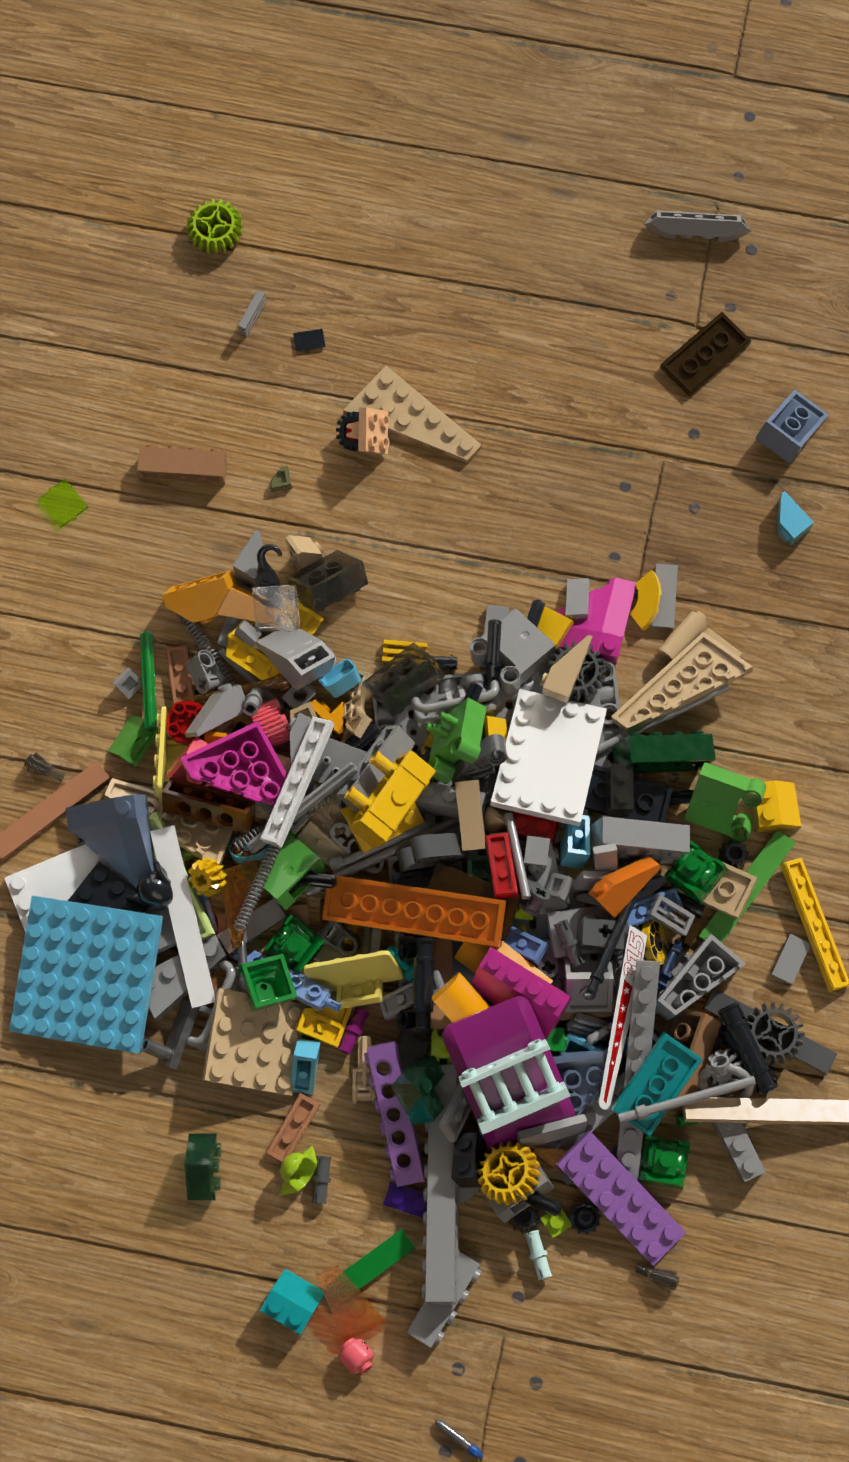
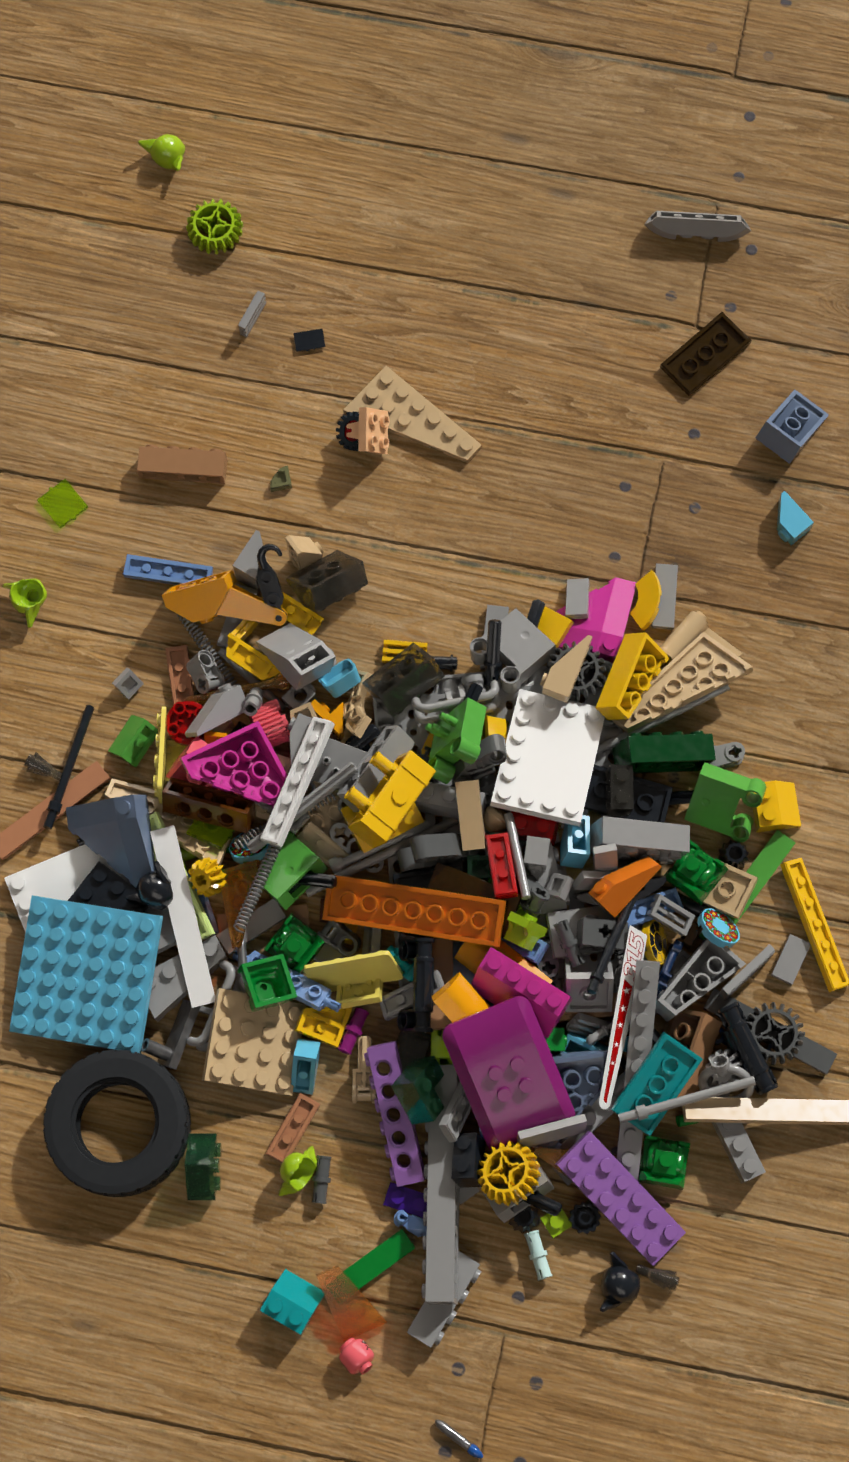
(27, 597): none -> lime piece
(54, 806): none -> black bar
(66, 1108): none -> black tyre
(148, 681): green axle -> none
(164, 570): none -> medium blue plate
(165, 151): none -> lime piece
(210, 834): none -> clear neon green piece
(247, 633): light grey tile -> none
(276, 608): clear slope -> none
(411, 1223): none -> medium blue arm
(524, 930): none -> lime brick
(532, 1100): light aqua fence -> none
(618, 1284): none -> black piece
(630, 675): none -> yellow wedge
(718, 928): none -> tile
(723, 757): none -> light grey piece
(747, 972): none -> light grey tile

